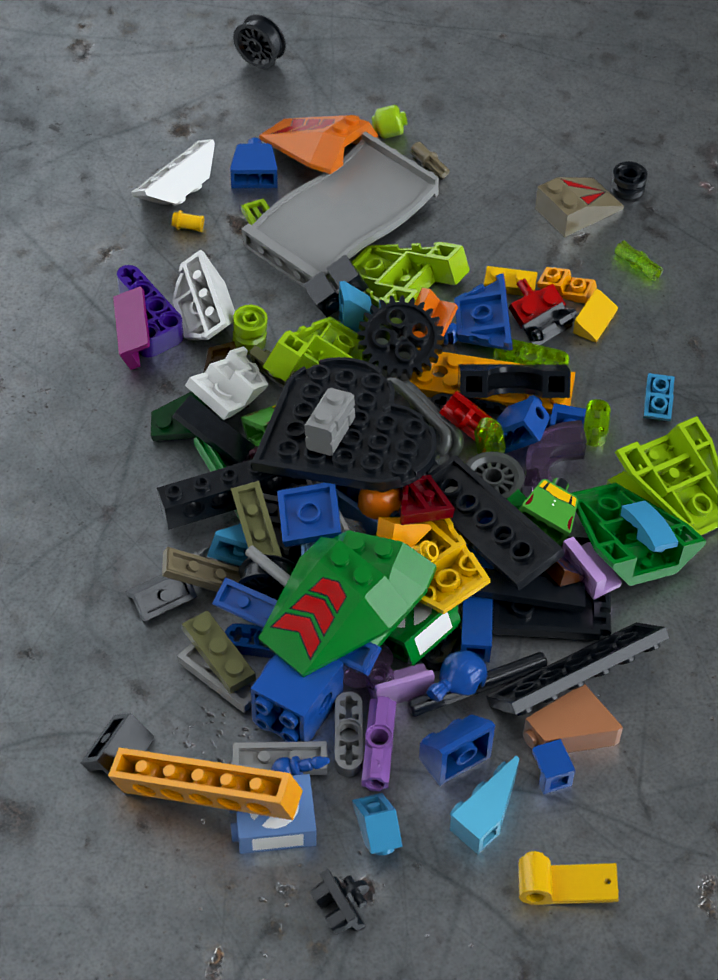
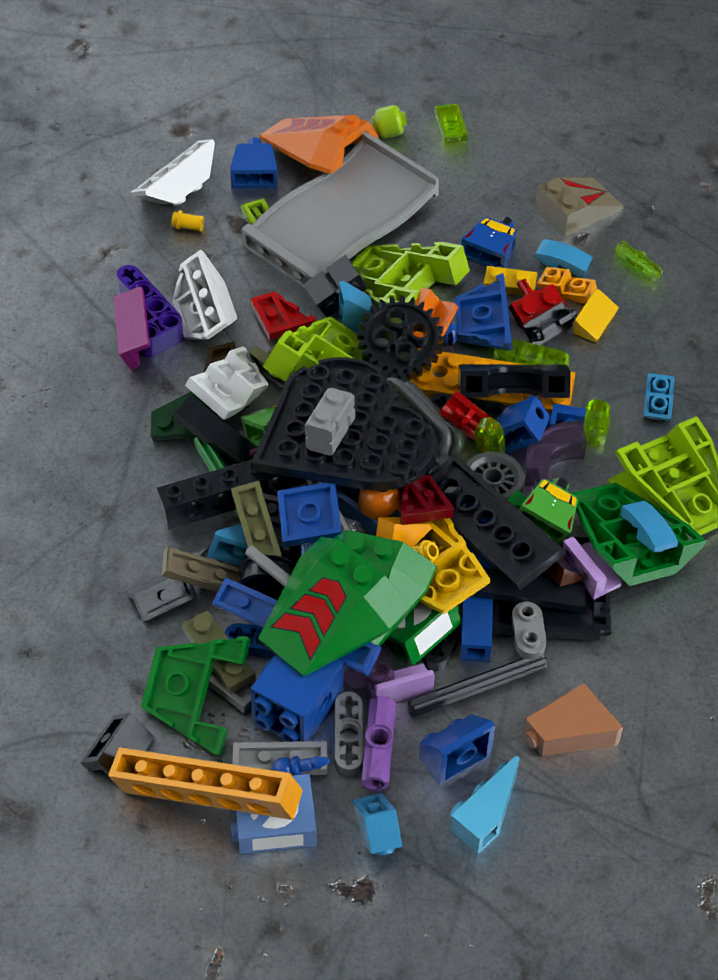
(180, 683): none -> green wing
(250, 327): lime wheel -> none
(259, 41): black wheel -> none
(278, 315): none -> red wing
(332, 890): black hips -> none
(429, 160): dark tan axle -> none
(451, 123): none -> clear neon green plate
(459, 675): blue hair -> none
(490, 242): none -> blue torso
(527, 628): none -> light grey plate
(555, 253): none -> dark azure slope
(555, 766): blue panel -> none
(565, 884): yellow door -> none
(575, 668): black plate -> none
(629, 180): black wheel -> none

